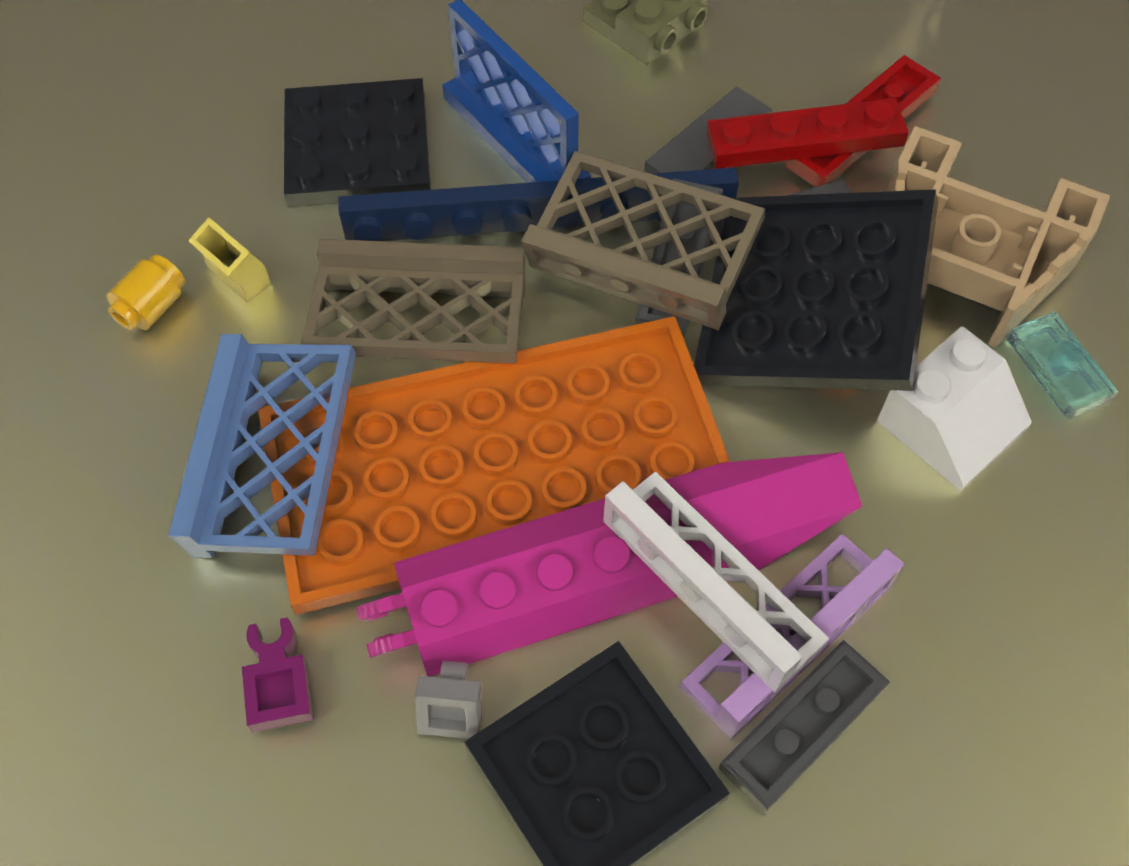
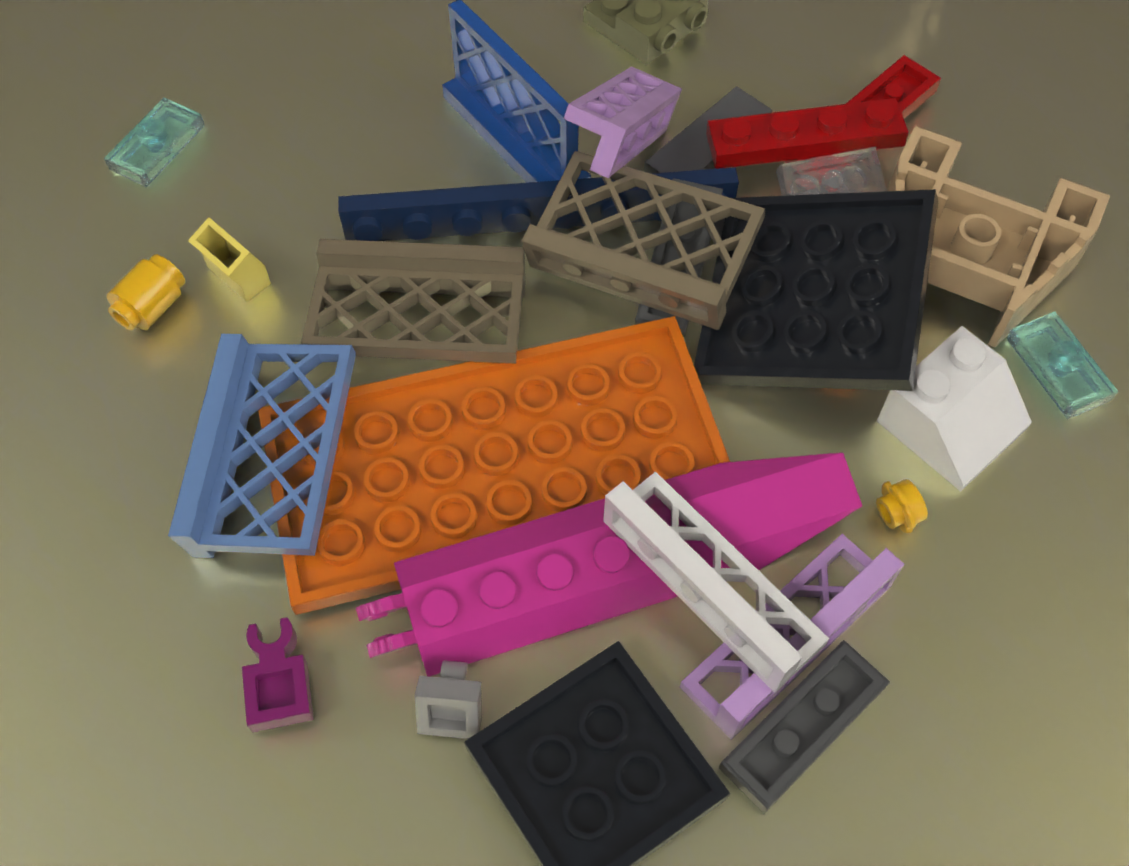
(154, 142): none -> clear light blue plate
(354, 141): black plate -> none
(627, 115): none -> lavender fence
(833, 174): none -> clear plate
(901, 505): none -> yellow plate

